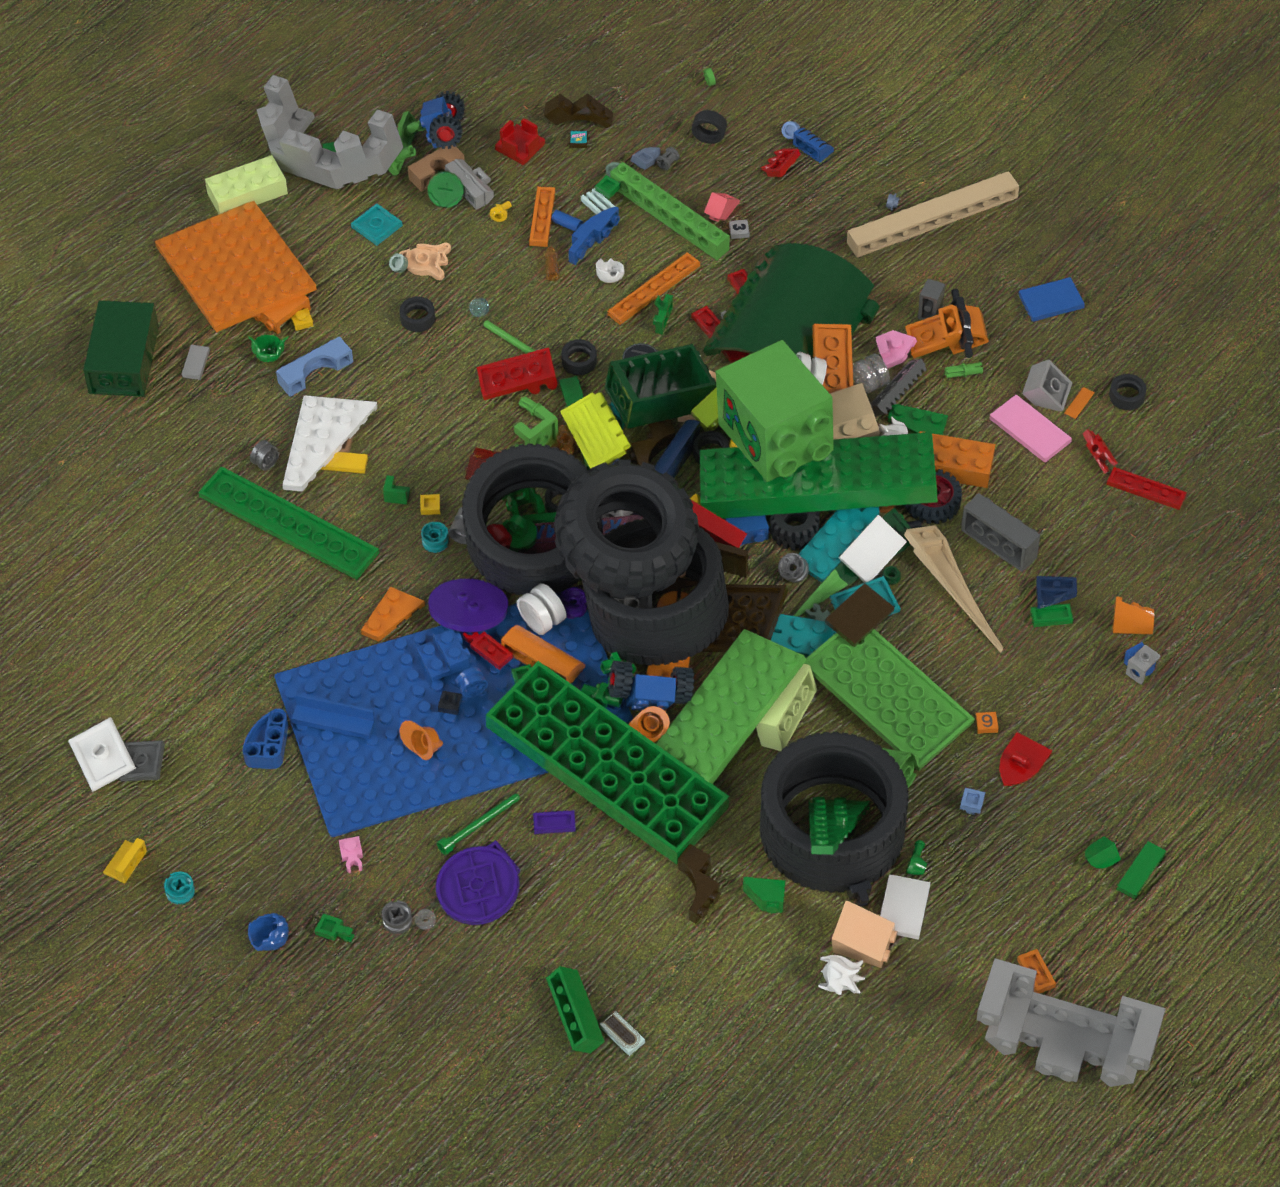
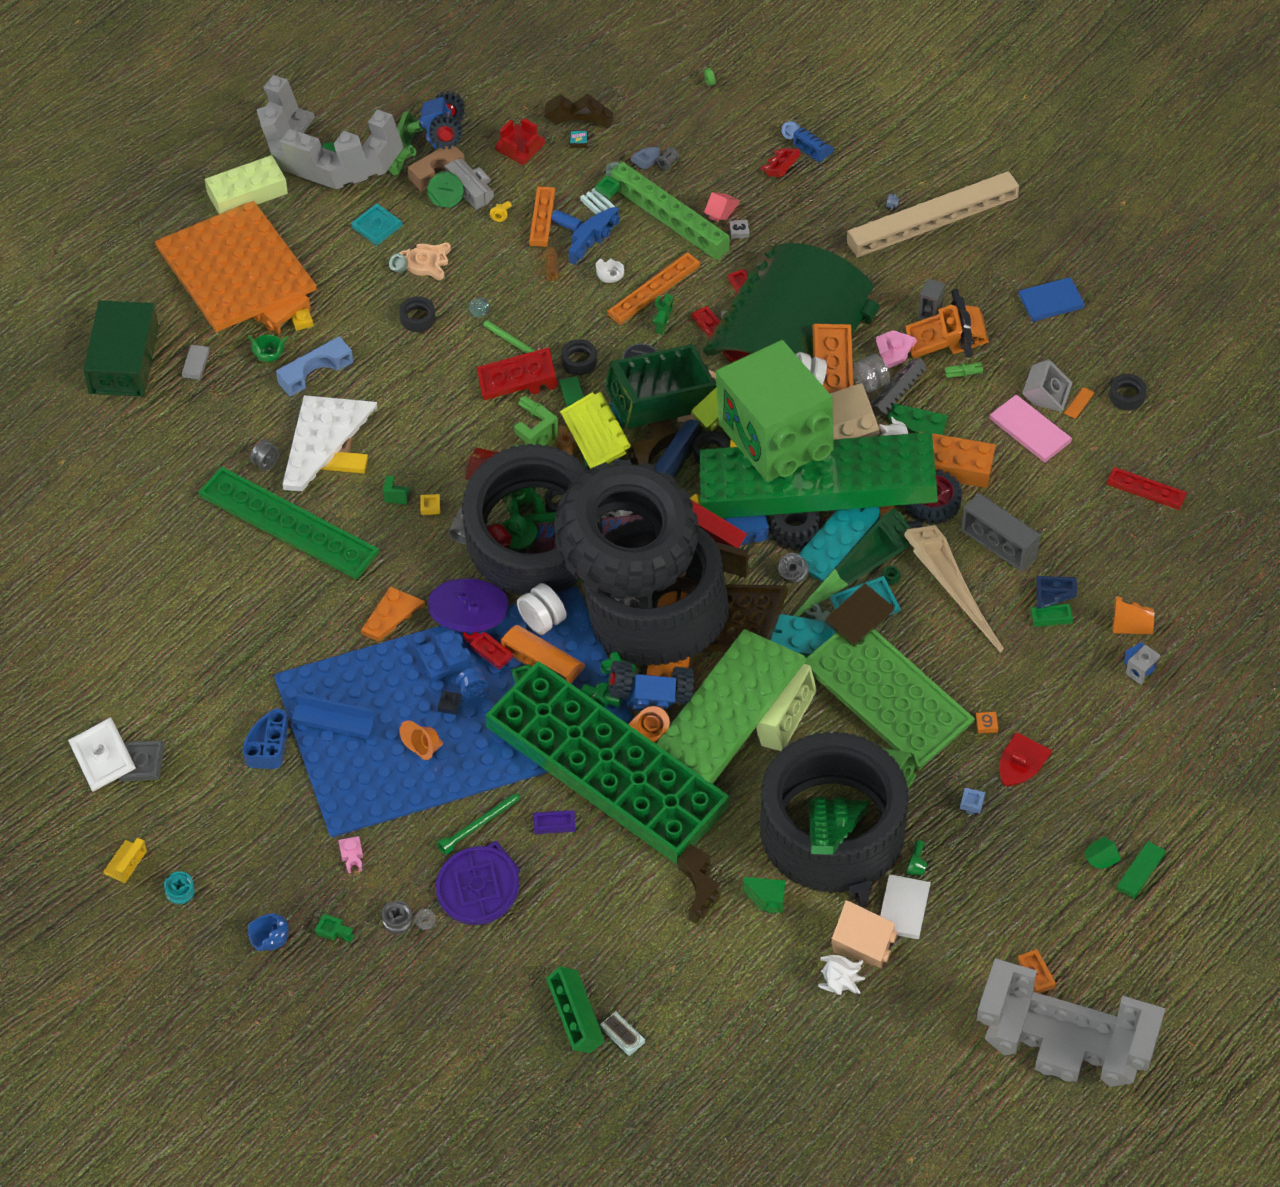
(436, 530): teal wheel -> none
(571, 596): dark purple wheel -> none
(705, 135): black tyre -> none
(872, 549): white tile -> none
(1099, 450): red hinge -> none

